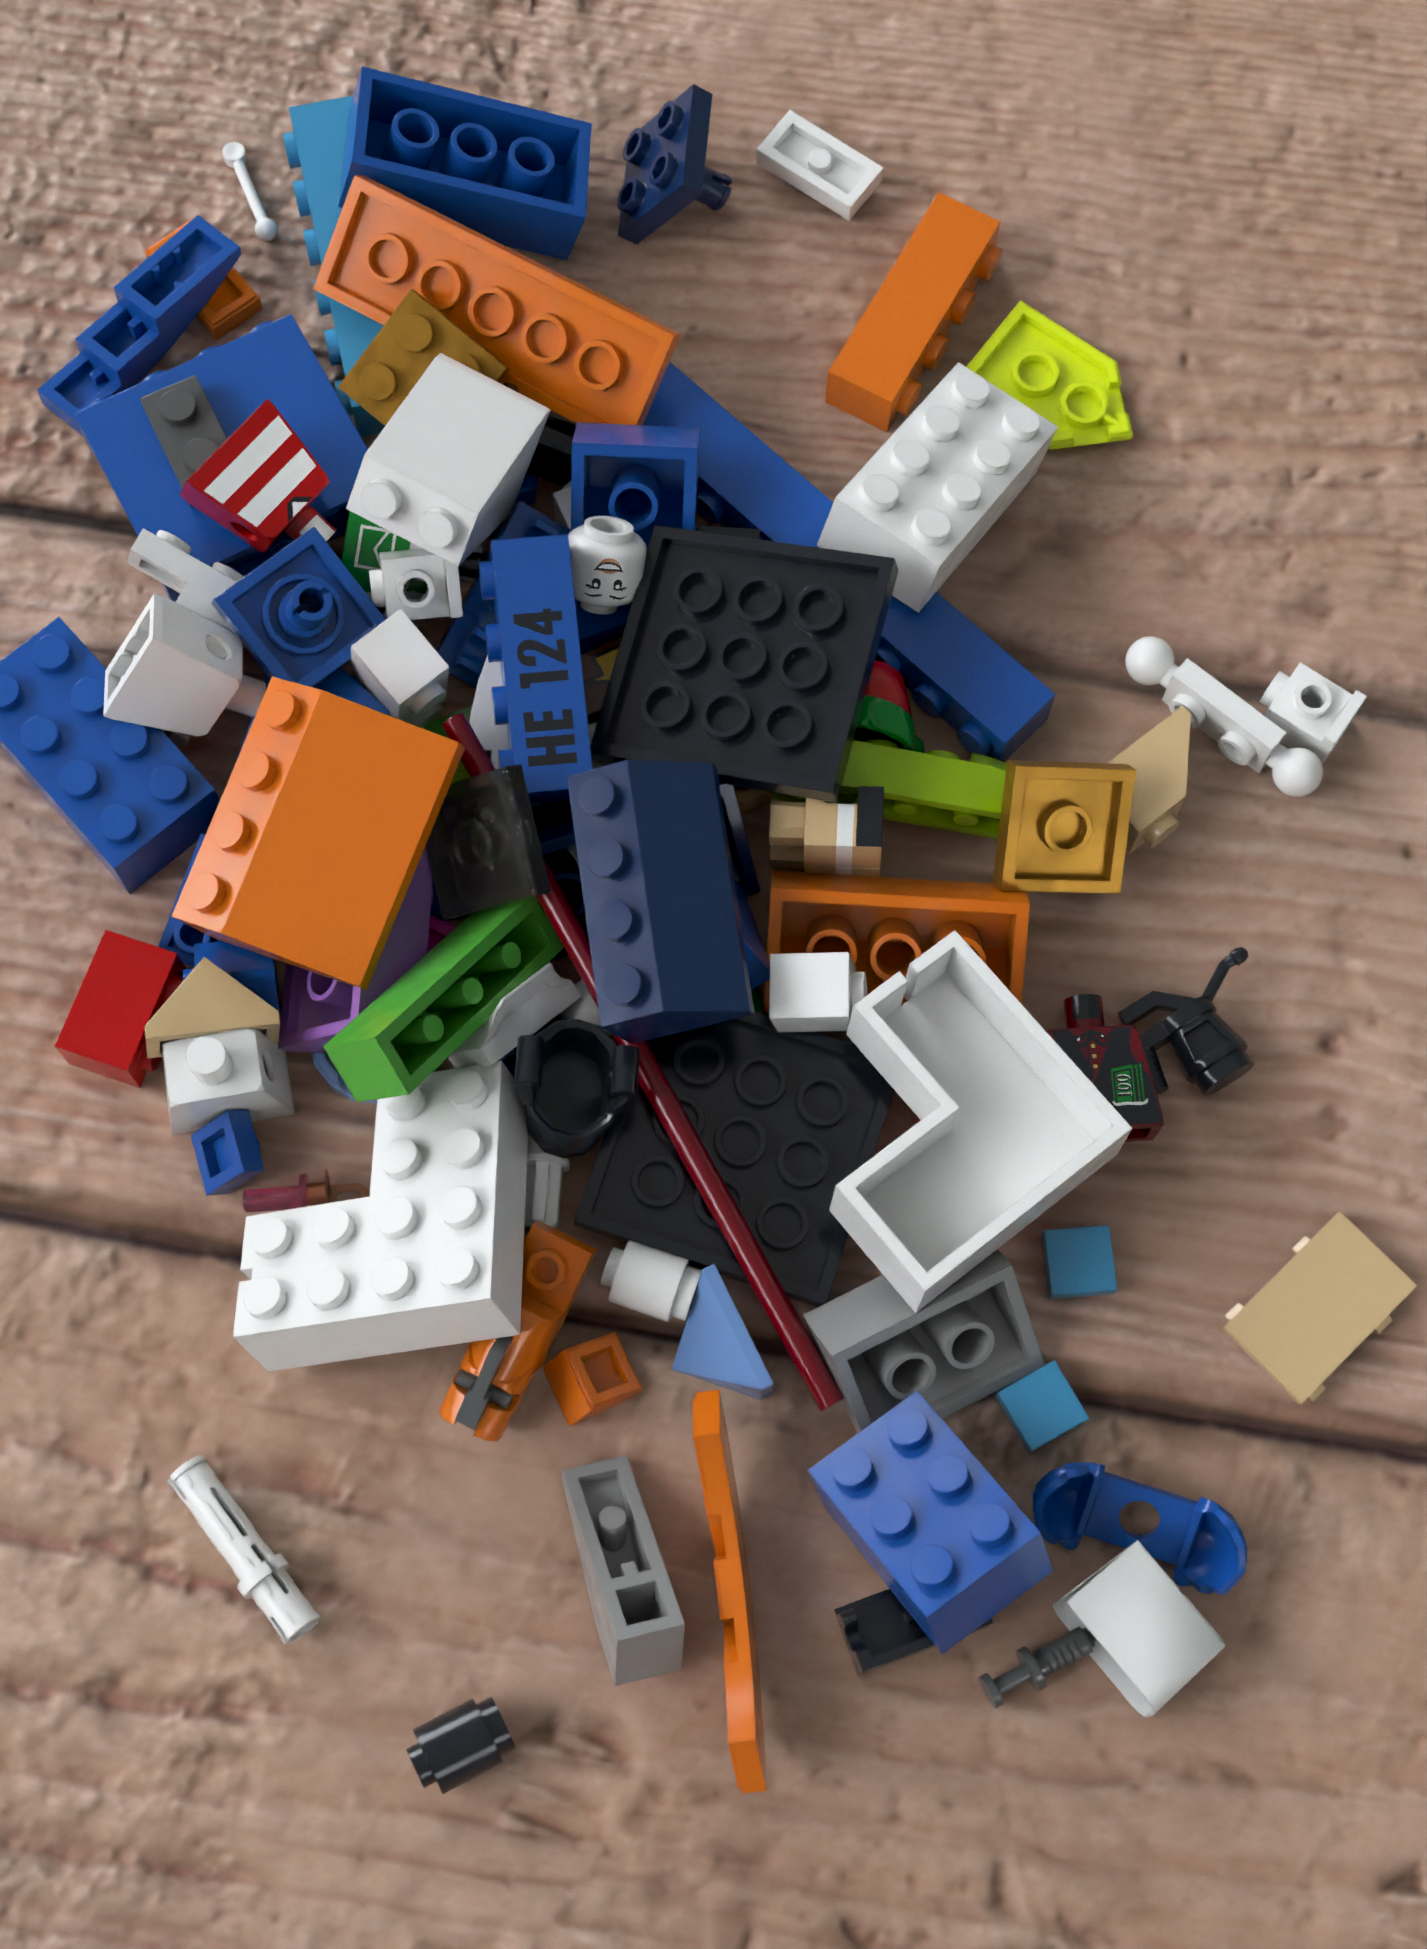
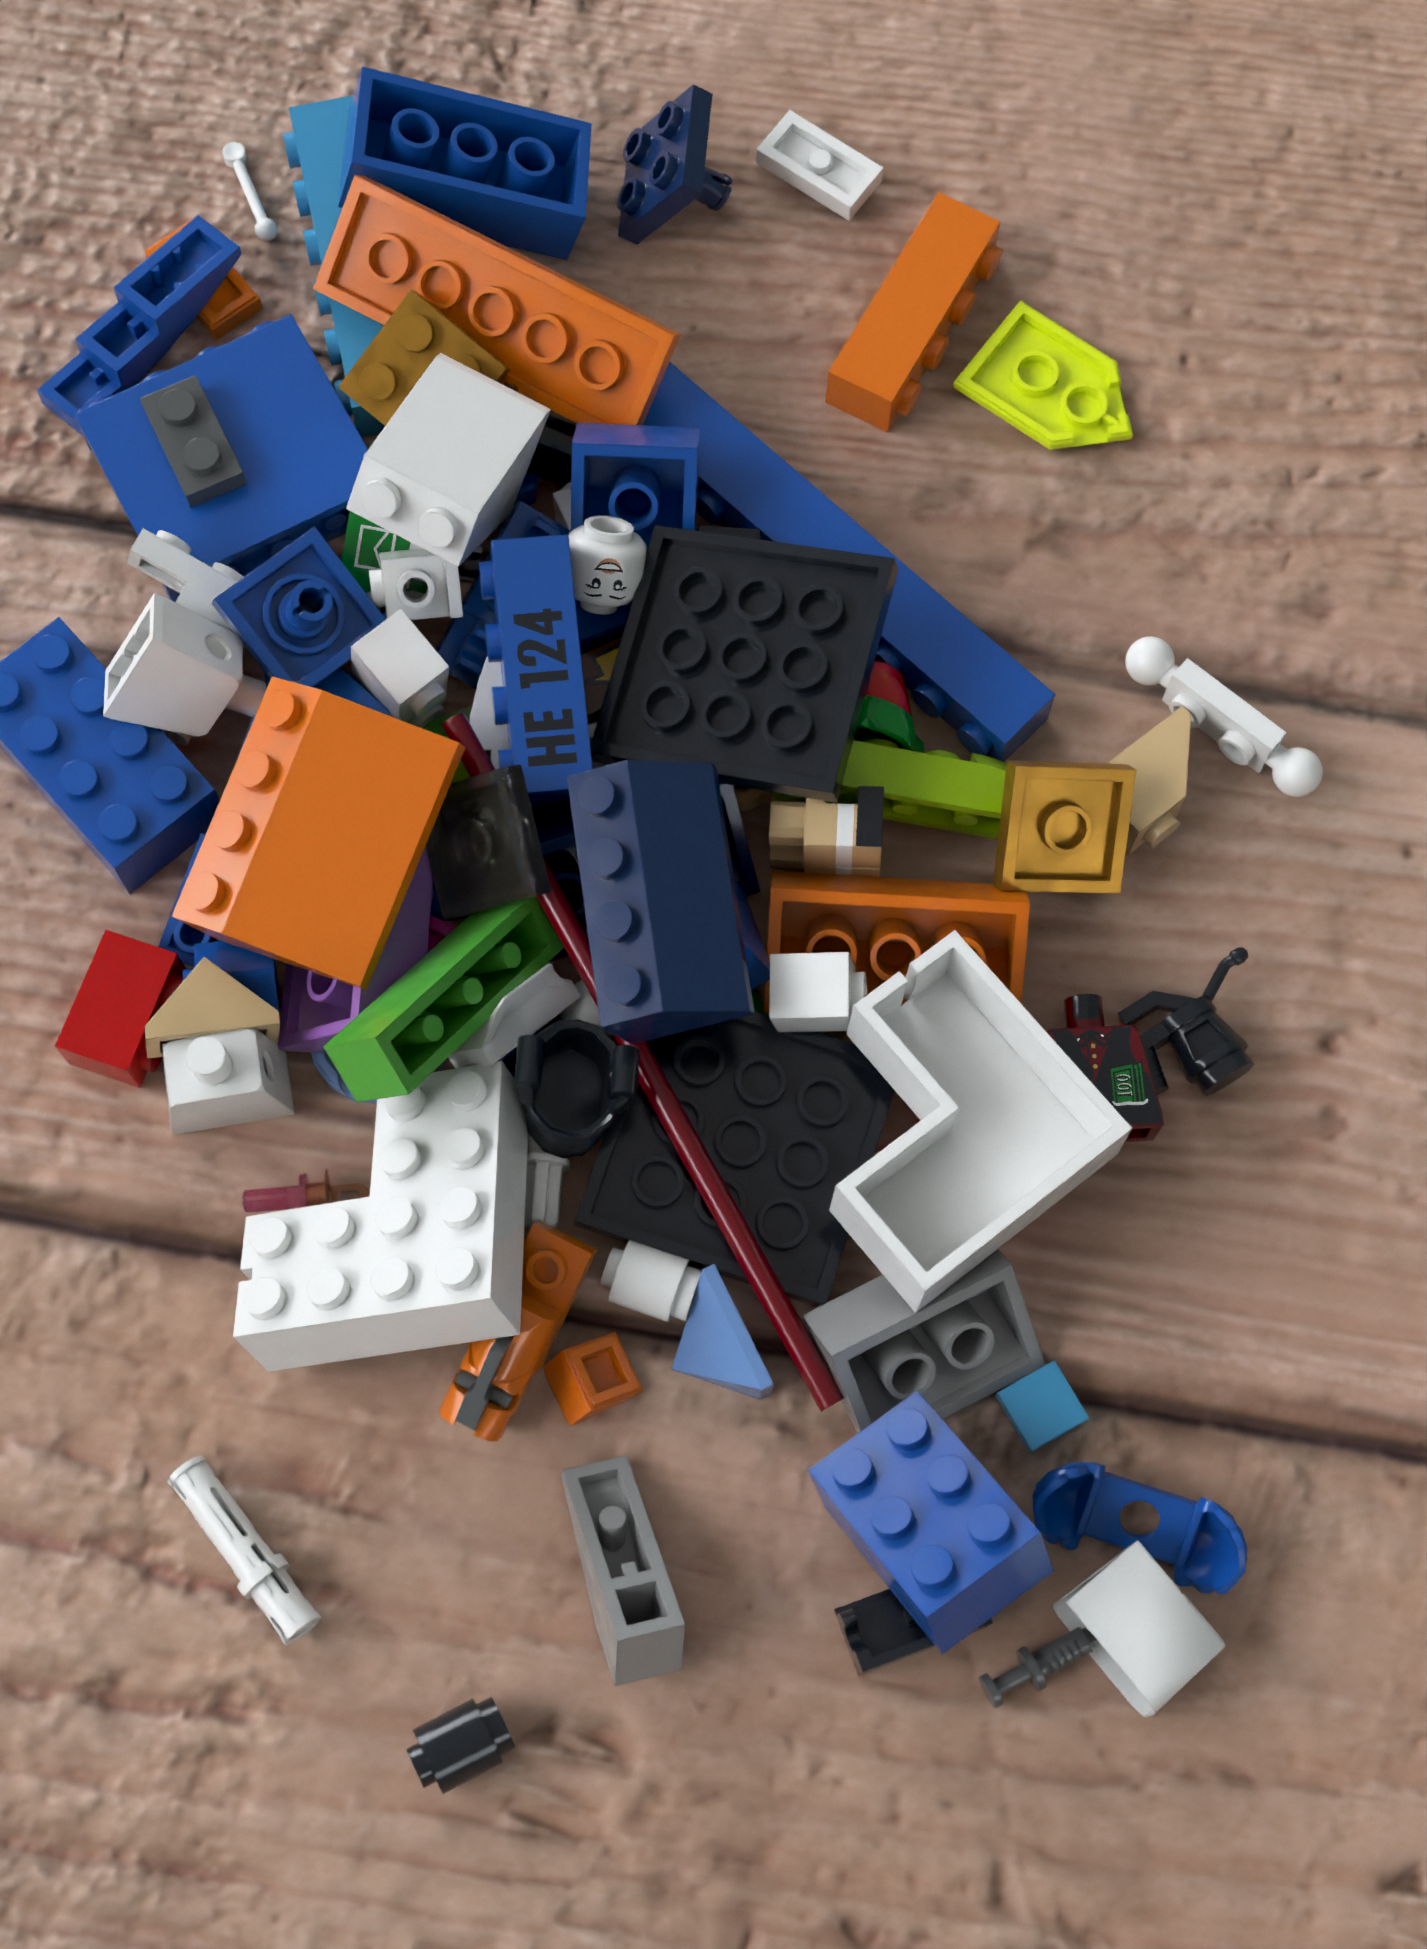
(227, 1152): blue plate -> none
(261, 482): red torso -> none
(733, 1592): orange tile -> none
(939, 482): white brick -> none
(1079, 1262): dark azure tile -> none
(1310, 709): white brick -> none
(1319, 1308): tan piece -> none

